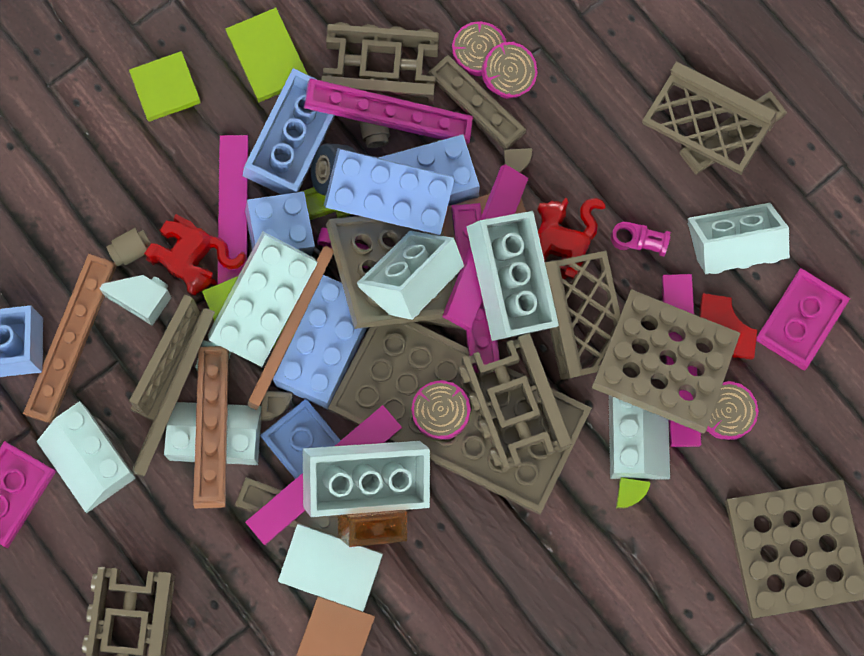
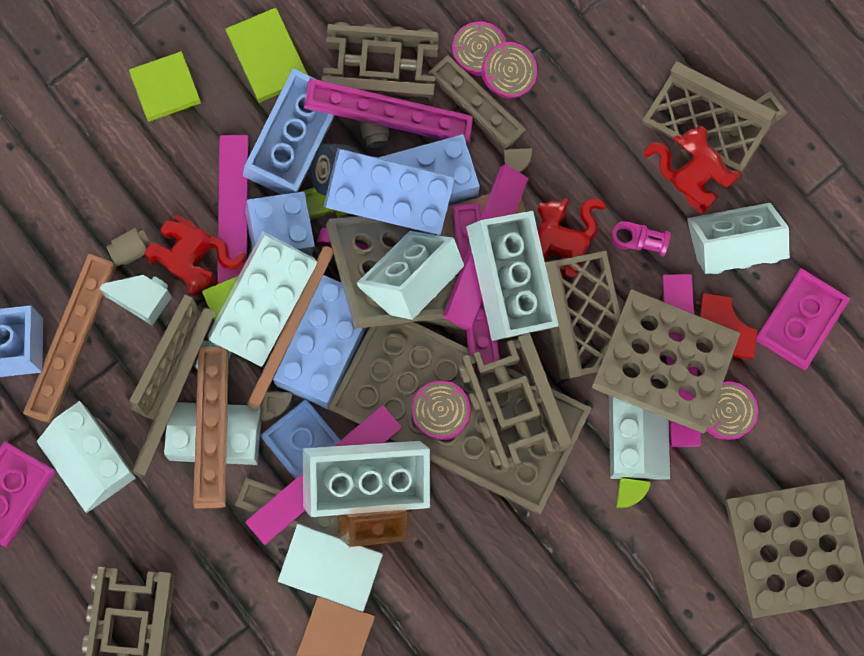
(698, 171): none -> red animal

